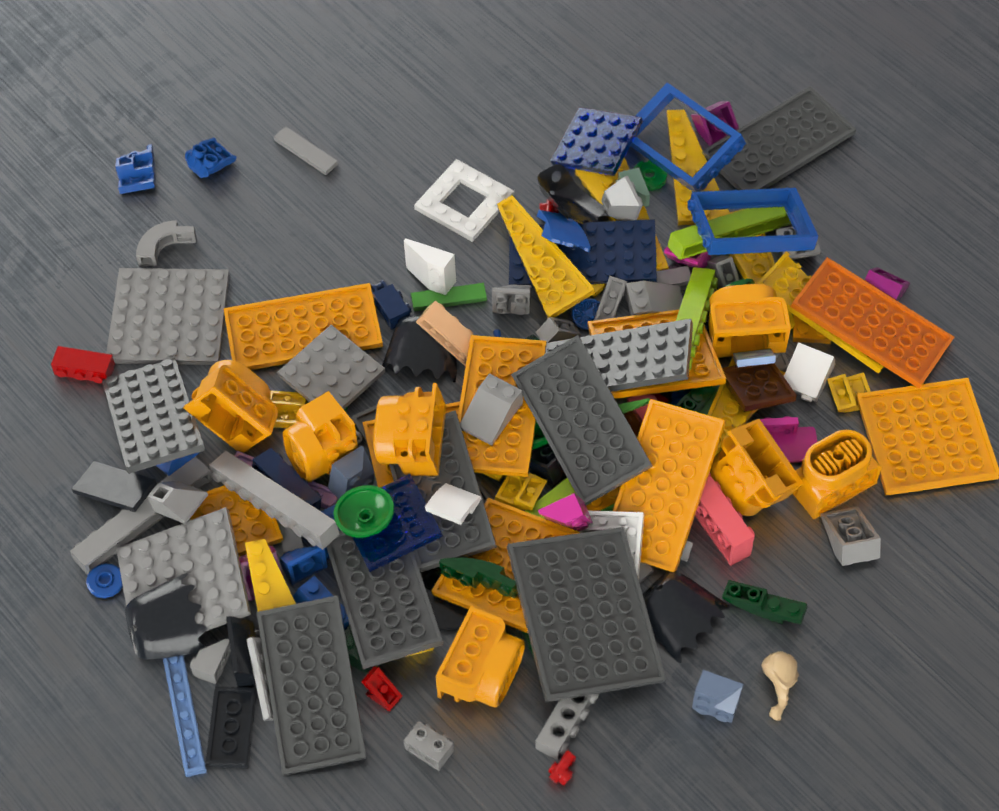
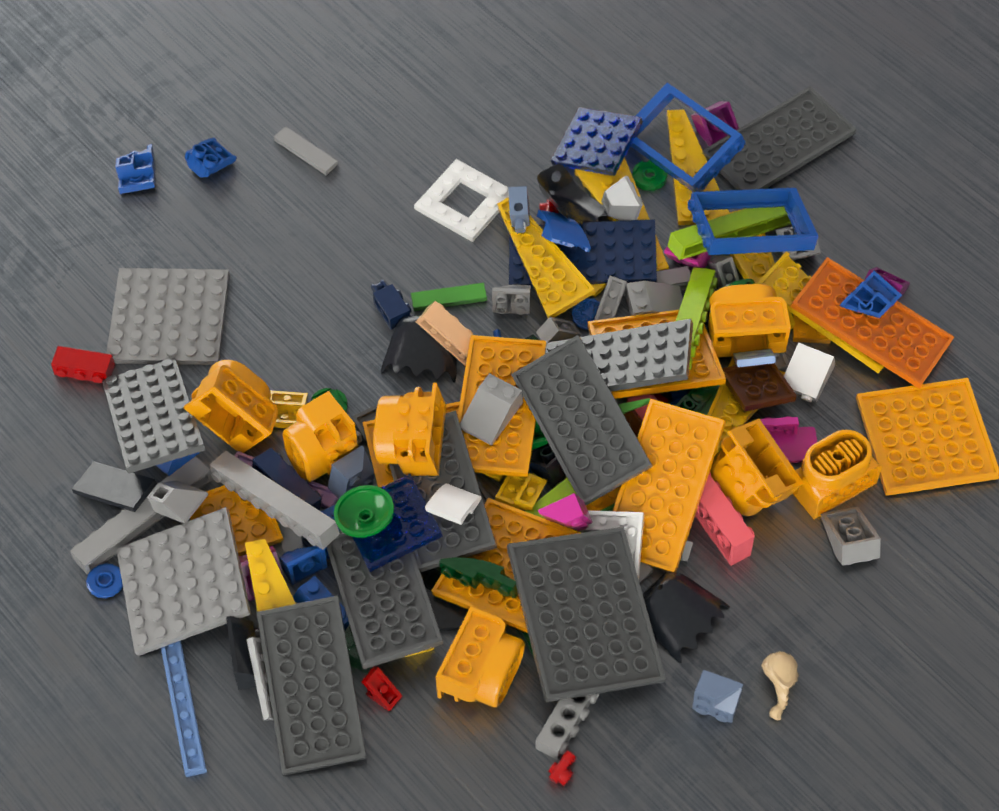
(159, 237): light grey arch -> none
(165, 621): black piece -> none
(211, 661): light grey slope -> none
(231, 727): black tile -> none
(280, 328): light orange plate -> none
(333, 366): light grey plate -> none
(429, 745): light grey brick -> none
(430, 266): white slope -> none
(519, 208): none -> sand blue torso
(640, 187): sand green slope -> none
(760, 603): dark green slope -> none
(845, 390): yellow slope -> none
(872, 296): none -> blue slope

